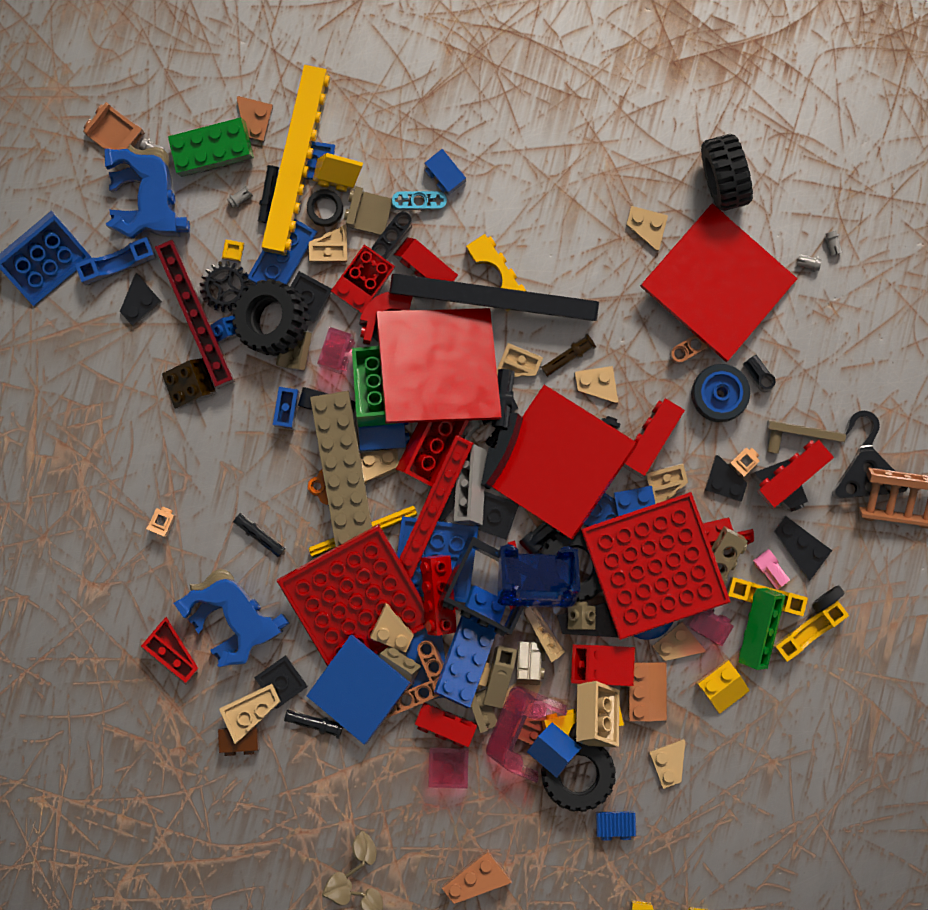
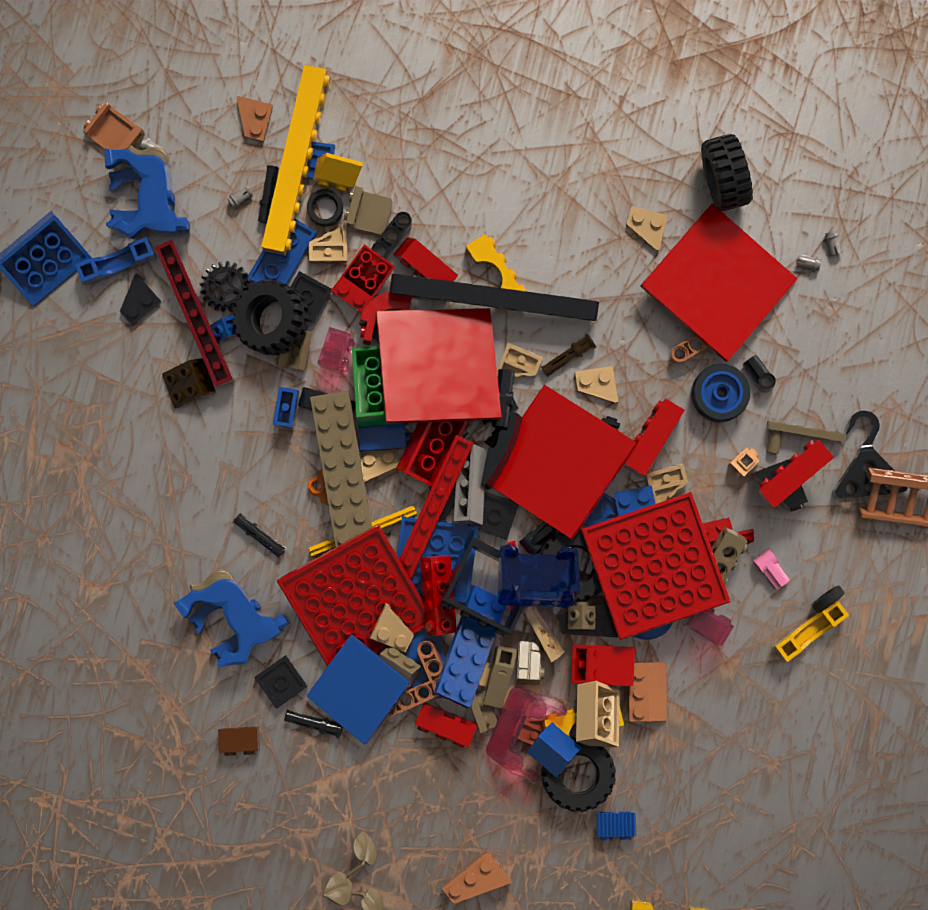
(161, 521): light nougat window -> none
(170, 652): red wedge -> none
(211, 147): green brick -> none
(233, 250): yellow tile -> none
(248, 711): tan wing -> none
(404, 196): medium azure beam -> none
(444, 172): blue brick -> none
(448, 767): clear pink brick -> none
(669, 763): tan wing -> none
(678, 644): tan wing -> none
(723, 686): yellow slope -> none
(725, 481): black wing -> none
(745, 590): yellow arch -> none
(761, 628): green brick -> none
(802, 546): black wing -> none

